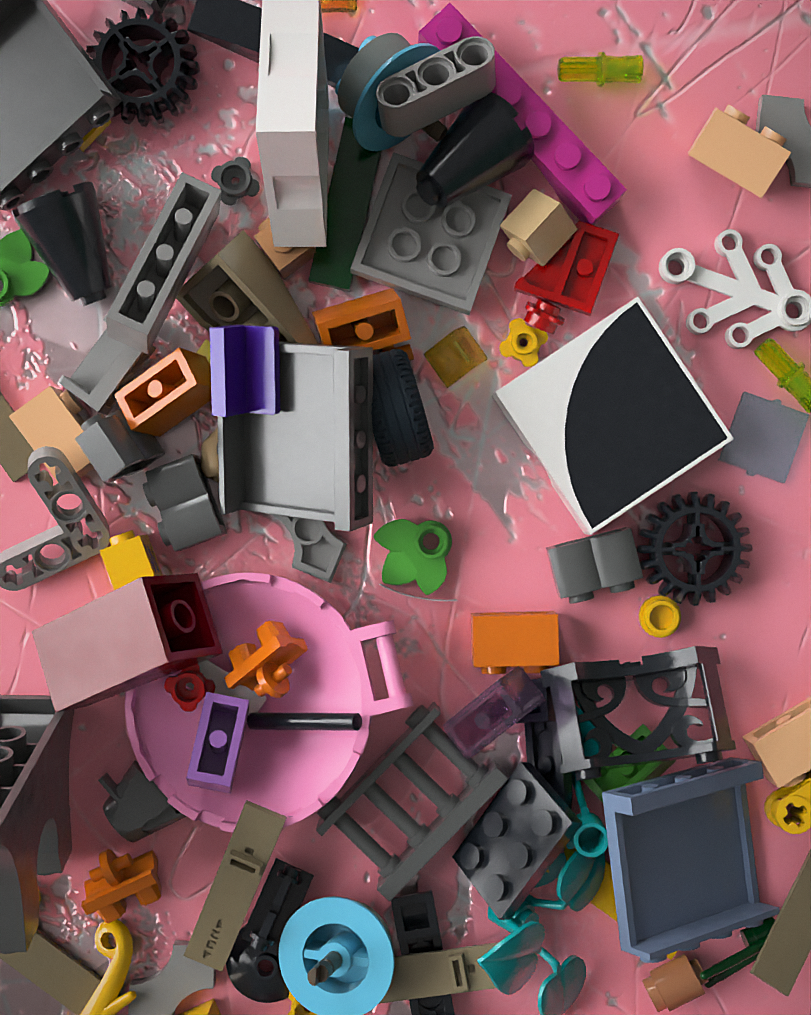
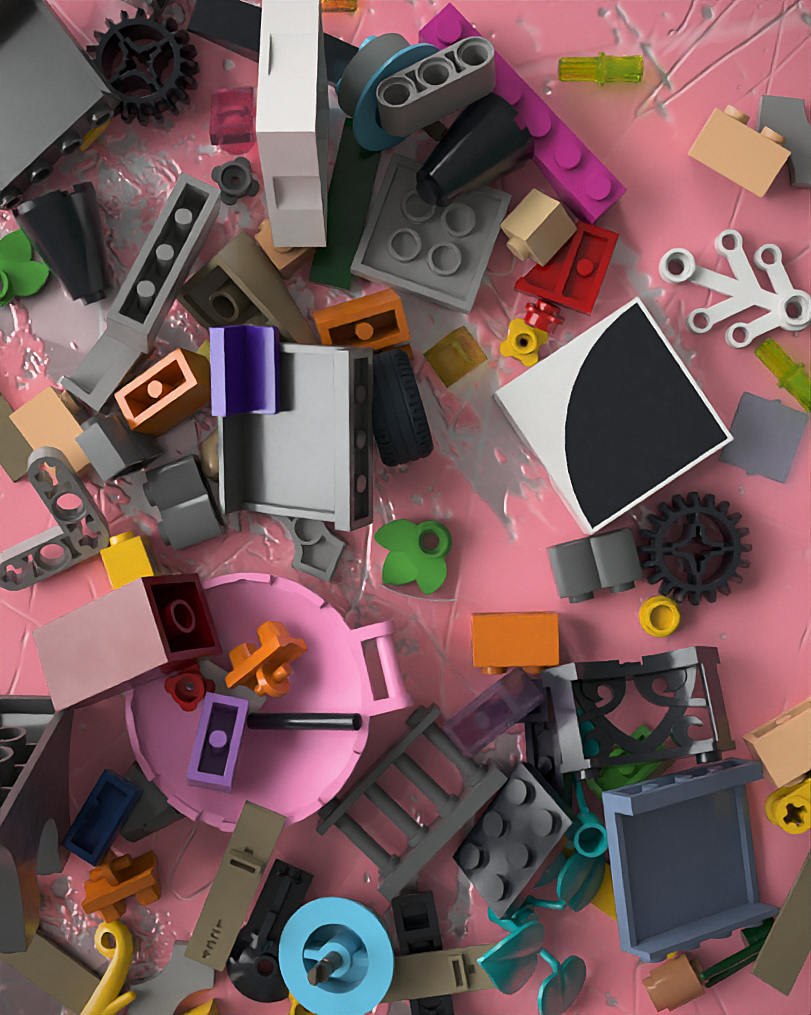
(102, 817): none -> dark blue plate
(233, 119): none -> clear pink tile

